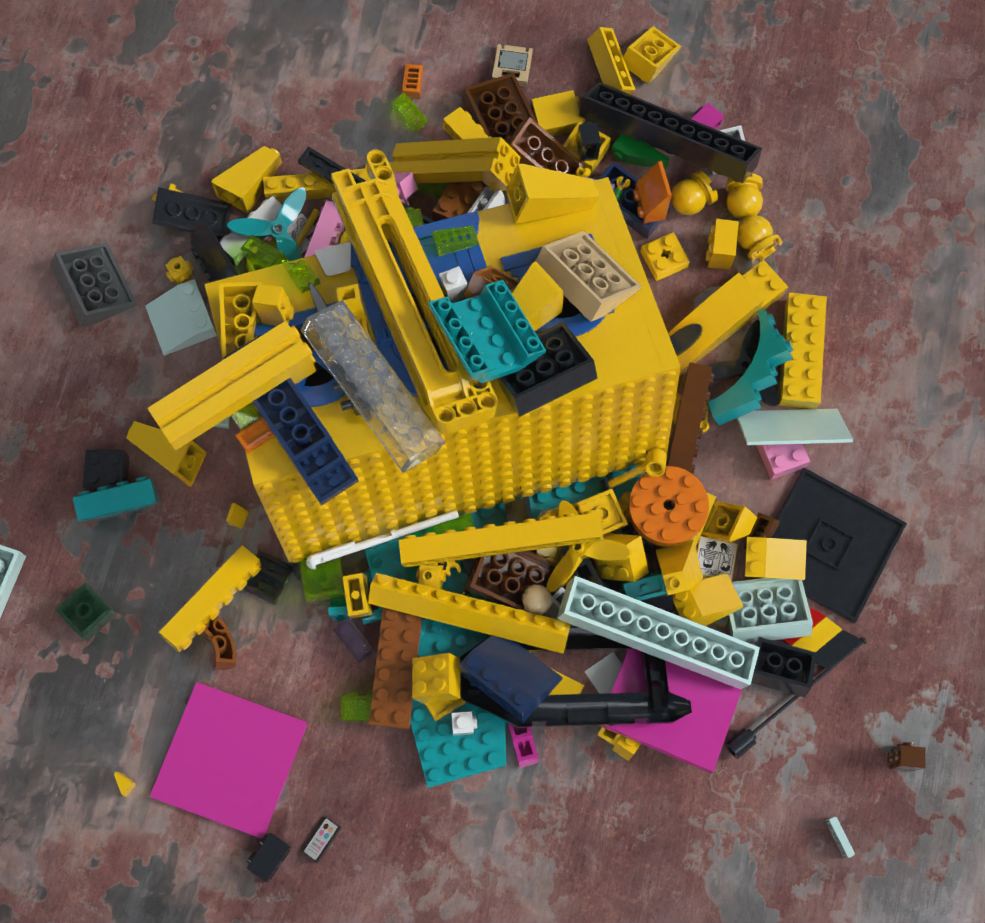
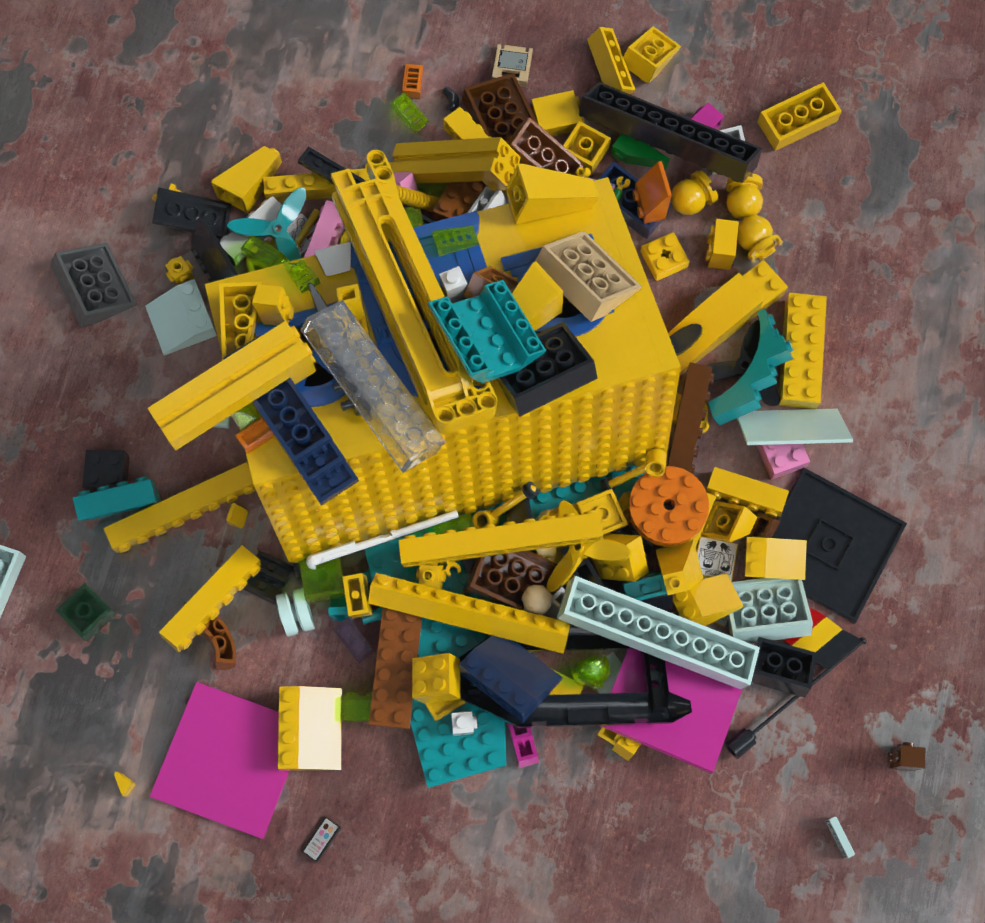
(180, 508): none -> yellow brick
(181, 463): yellow slope -> none
(269, 857): black brick -> none
(293, 612): none -> light aqua wheel
(309, 728): none -> slope
(417, 199): none -> yellow piece
(453, 99): none -> black arm
(528, 491): none -> yellow piece
(588, 141): black brick -> none
(591, 672): none -> clear neon green cylinder
(747, 492): none -> yellow brick
(799, 116): none -> yellow brick

